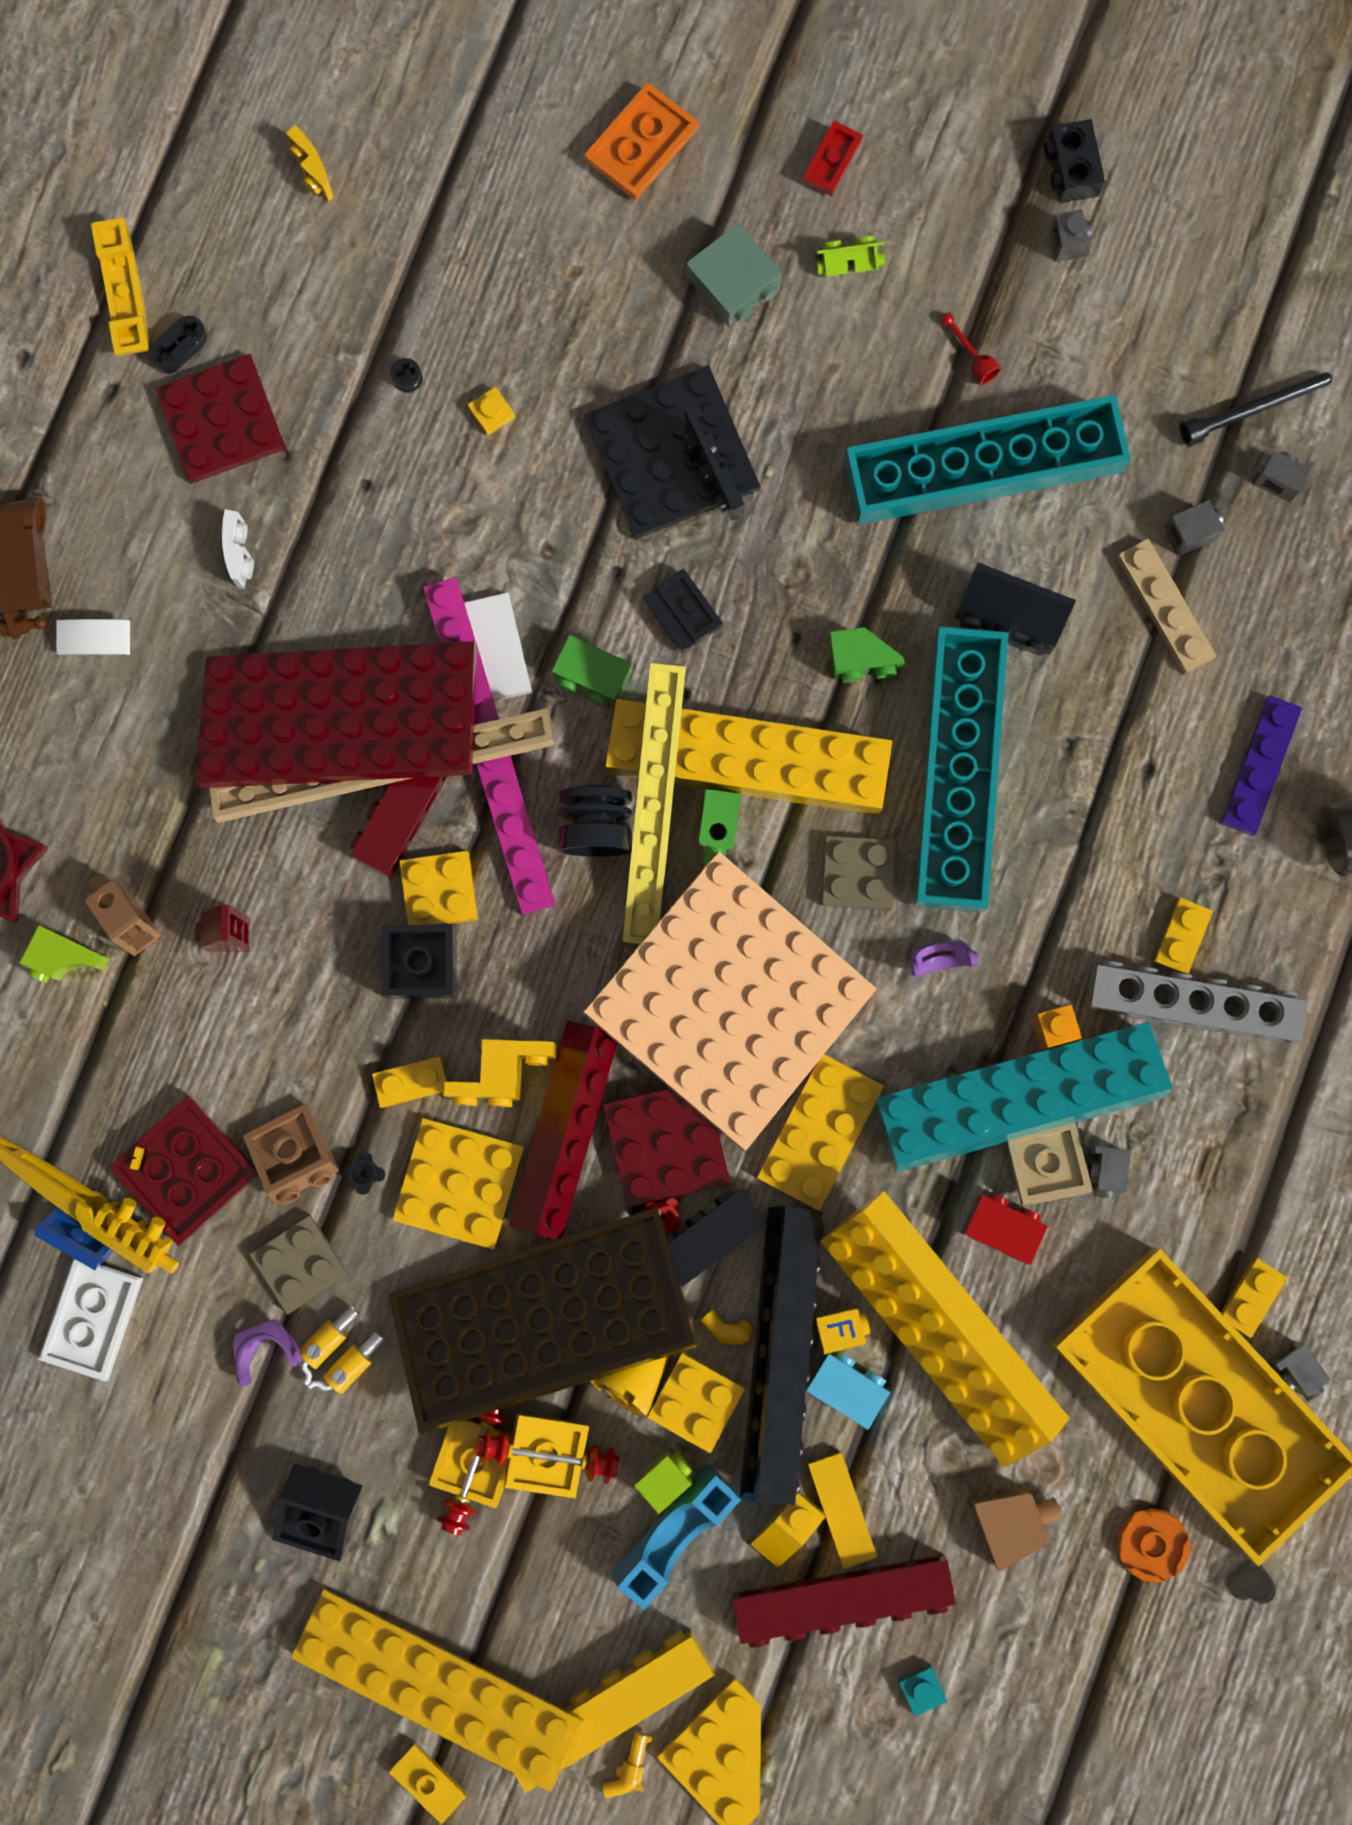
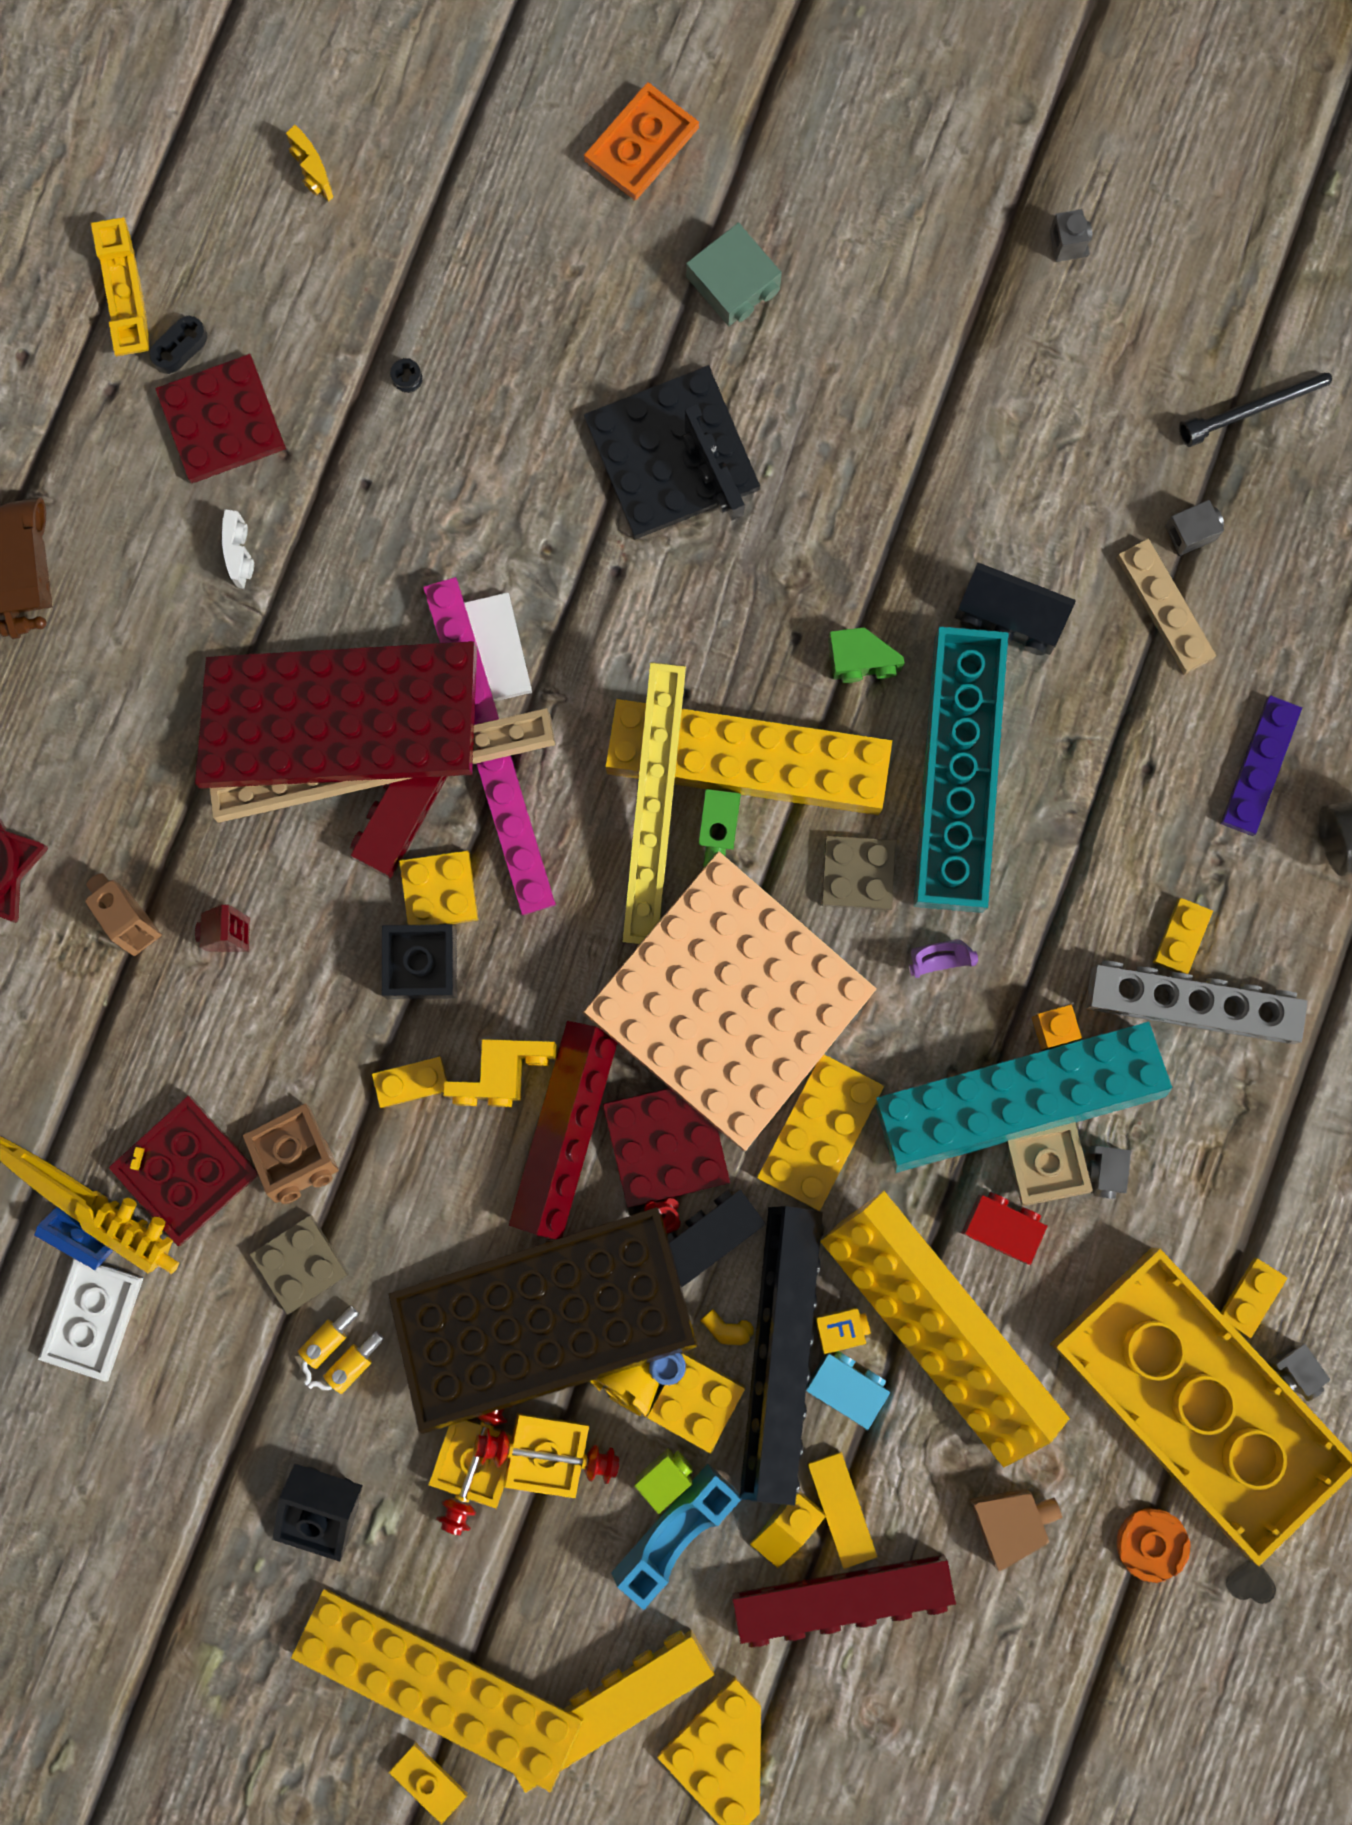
(55, 955): lime arch -> none
(93, 637): white slope -> none
(248, 1340): medium lavender helmet -> none
(353, 1173): black plate -> none
(458, 1183): yellow plate -> none
(491, 411): yellow plate -> none
(591, 672): bright green brick -> none
(595, 817): black wheel -> none
(632, 1769): yellow piece -> none
(668, 1369): none -> medium blue plate
(683, 611): black plate -> none
(832, 158): red plate -> none
(863, 253): lime hinge -> none
(922, 1690): teal plate -> none
(984, 366): red hinge -> none
(986, 459): teal brick -> none
(1081, 161): black brick -> none
(1282, 474): flat silver brick -> none

